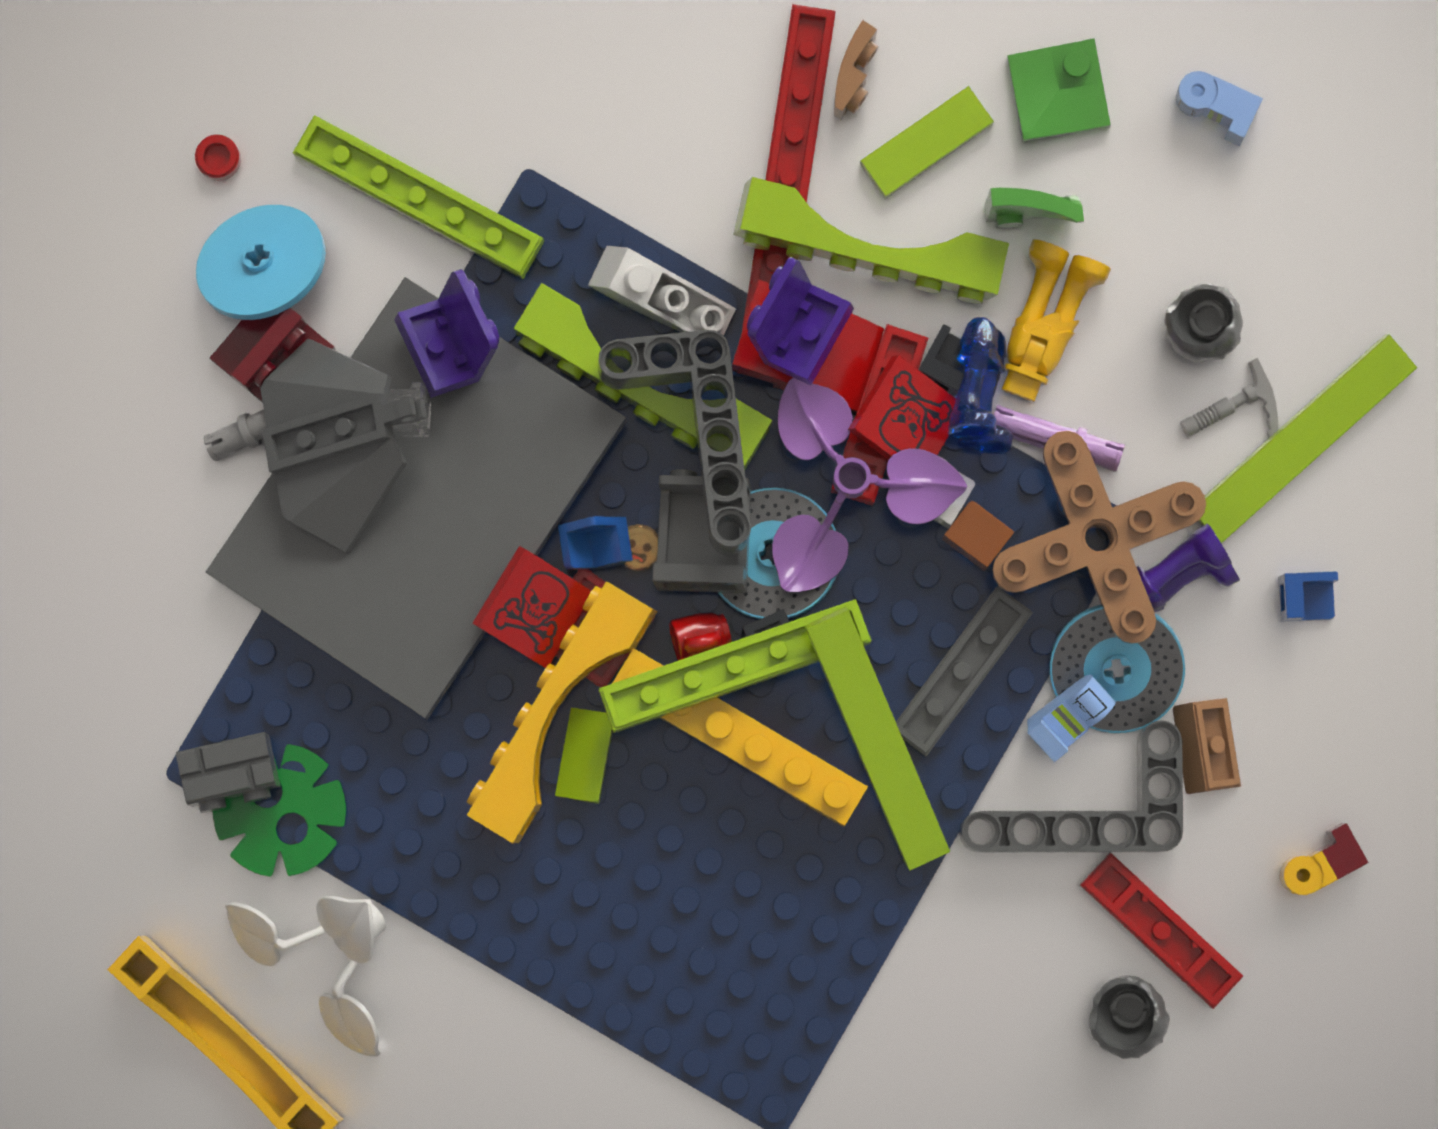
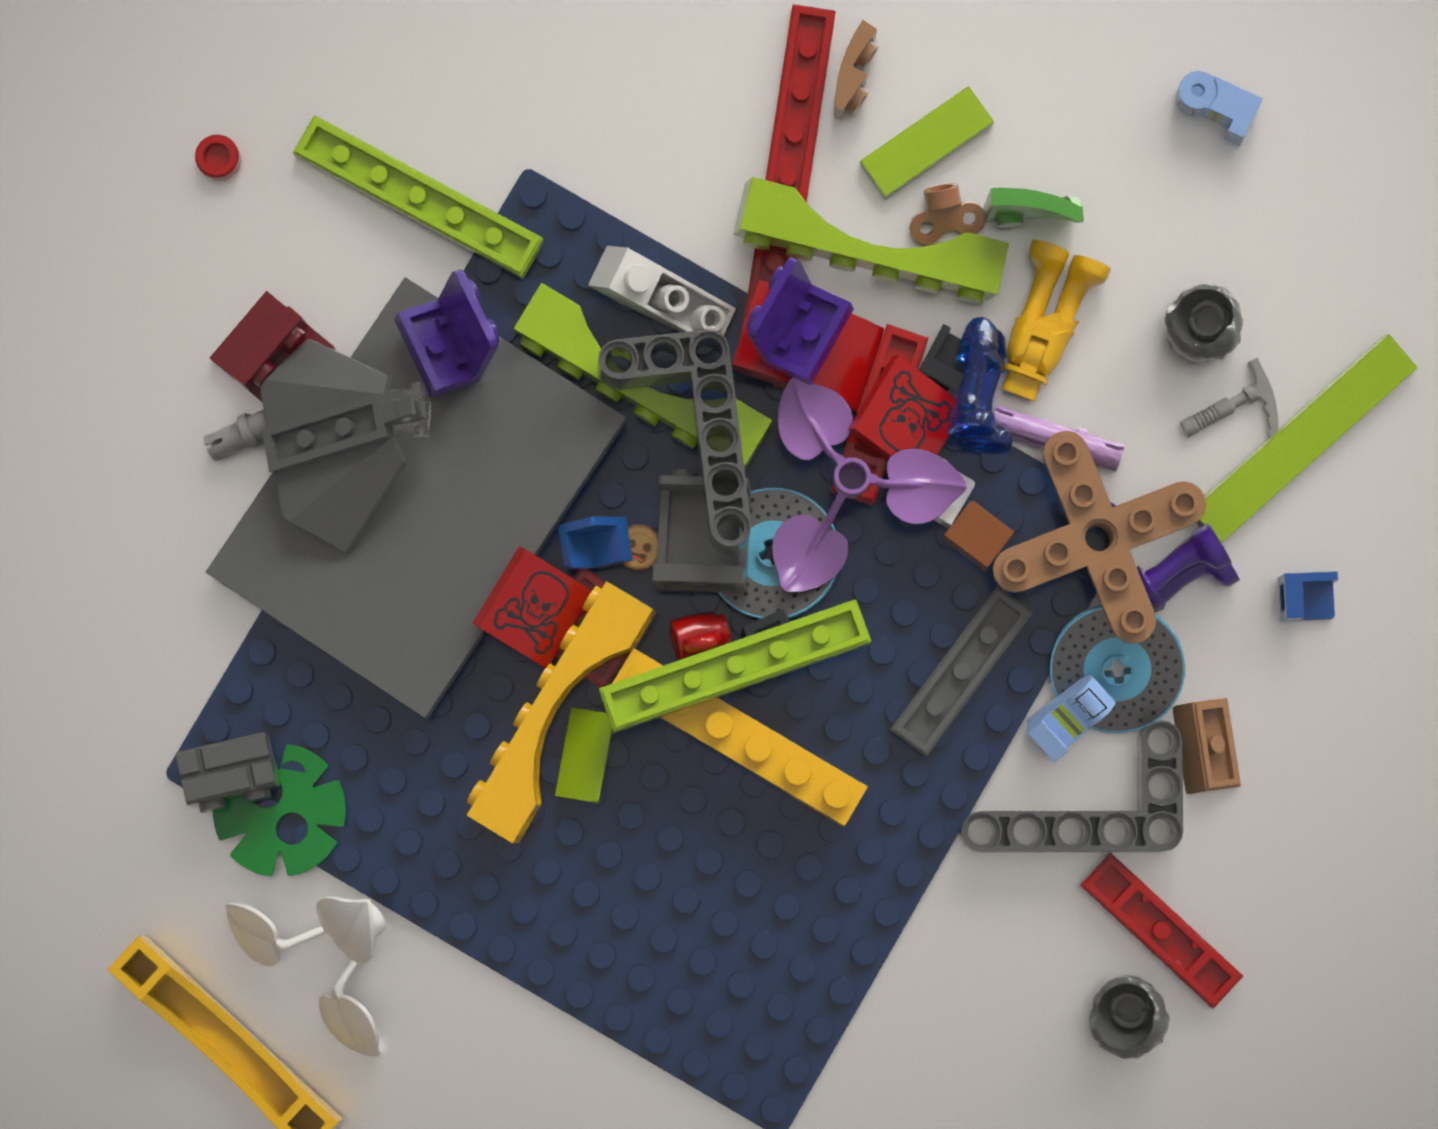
(256, 292): medium azure piece -> none
(877, 738): lime tile -> none
(945, 213): none -> nougat piece
(1059, 90): bright green plate -> none
(1312, 872): leg -> none

